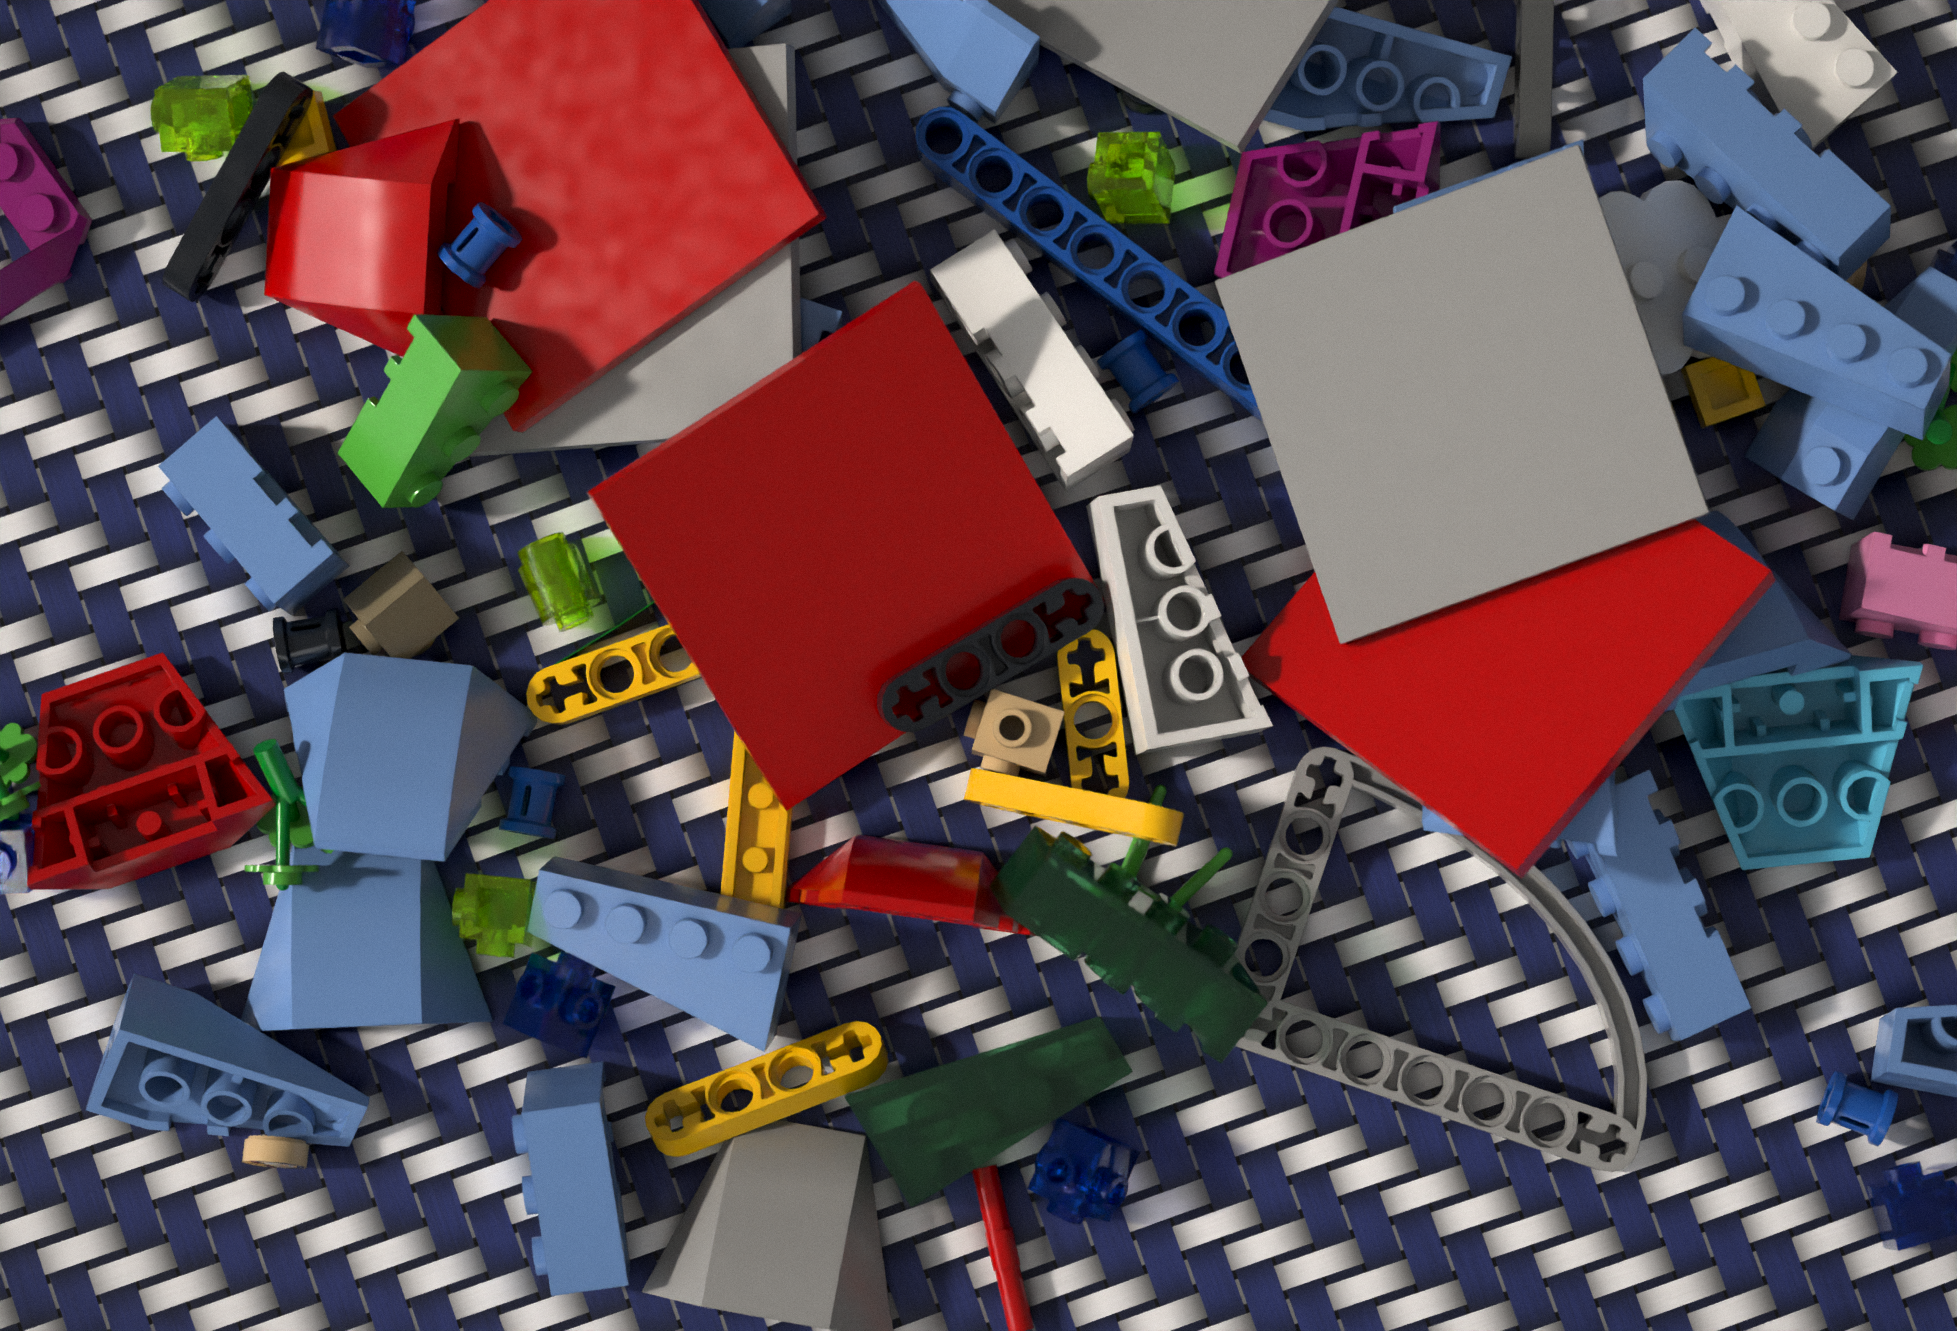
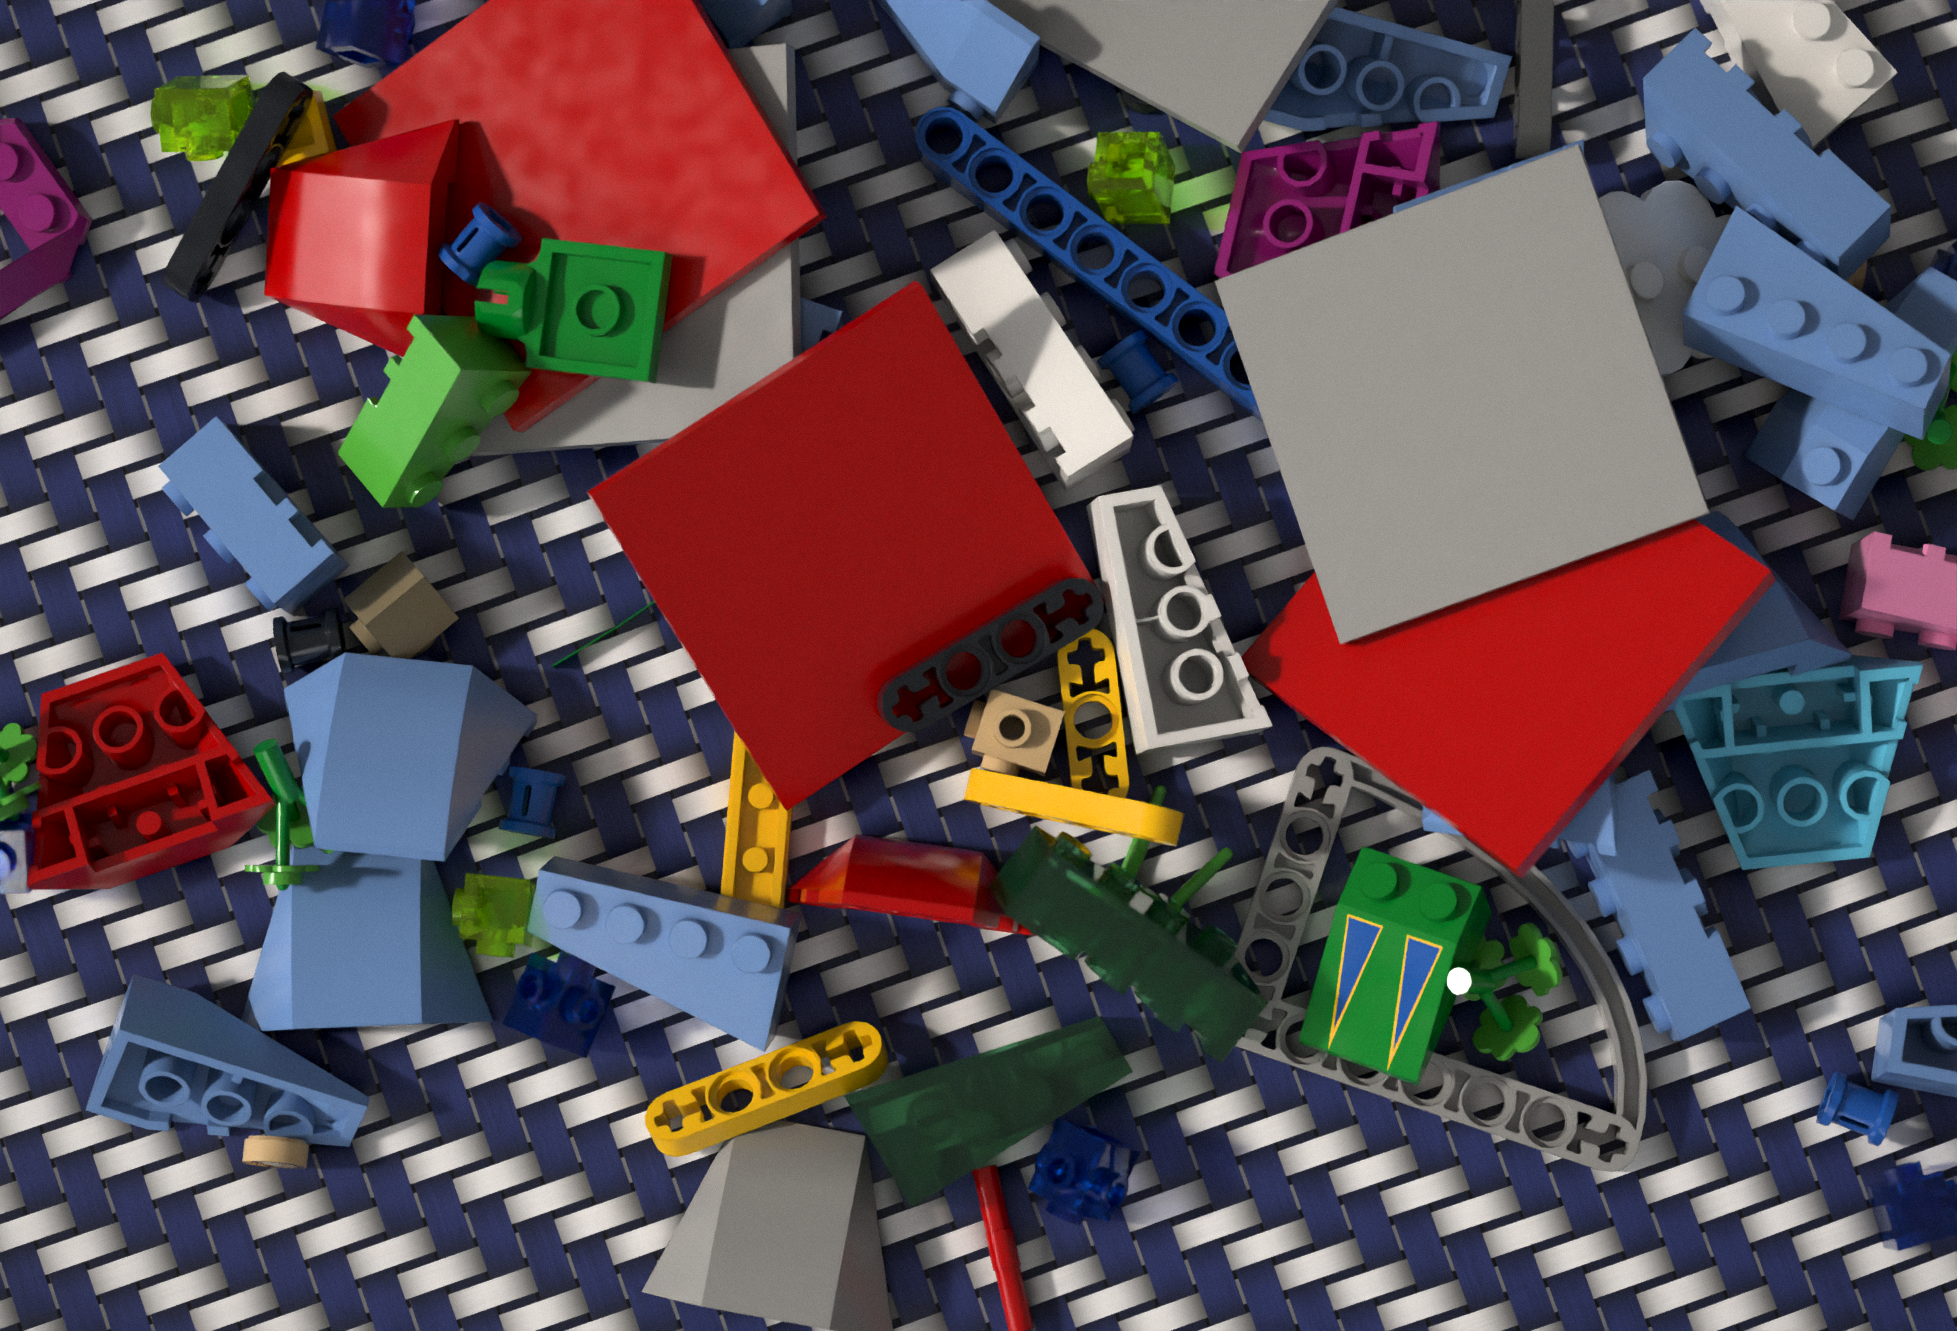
(558, 582): clear neon green brick -> none
(572, 1180): medium blue wedge -> none
(582, 308): none -> green plate
(649, 678): yellow beam -> none
(1388, 964): none -> green slope
(1512, 1023): none -> bright green plant
(1721, 390): yellow plate -> none

